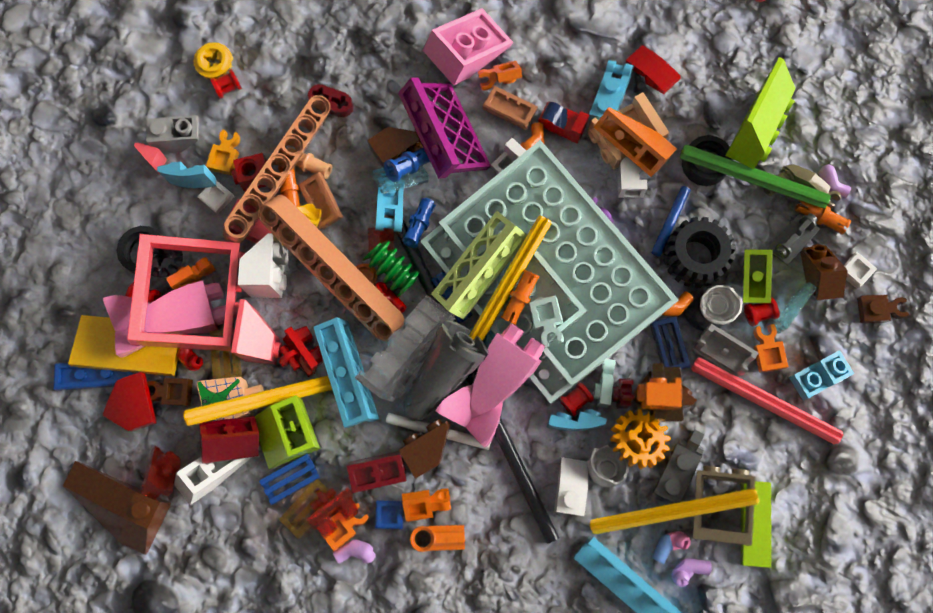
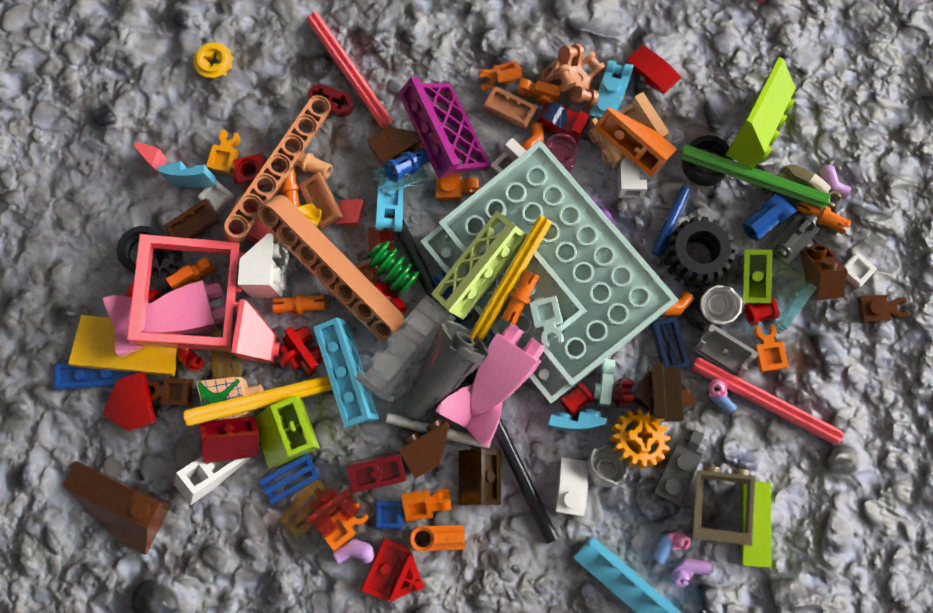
(160, 473): clear red hips -> none
(172, 133): light grey slope -> none
(193, 221): none -> reddish brown plate
(225, 83): red bush -> none
(300, 304): none -> orange pin
(349, 70): none -> coral axle
(352, 212): none -> coral slope
(392, 572): none -> red slope
(419, 222): blue pin -> none
(453, 187): none -> orange plate
(466, 45): bright pink slope -> none
(480, 477): none -> dark brown panel
(541, 91): none -> orange plate
(564, 149): none -> clear pink wheel
(569, 70): none -> nougat piece
(660, 394): orange brick -> none
(674, 511): yellow axle -> none
(718, 395): none -> arm
(773, 213): none -> blue piece
(821, 375): medium azure slope -> none

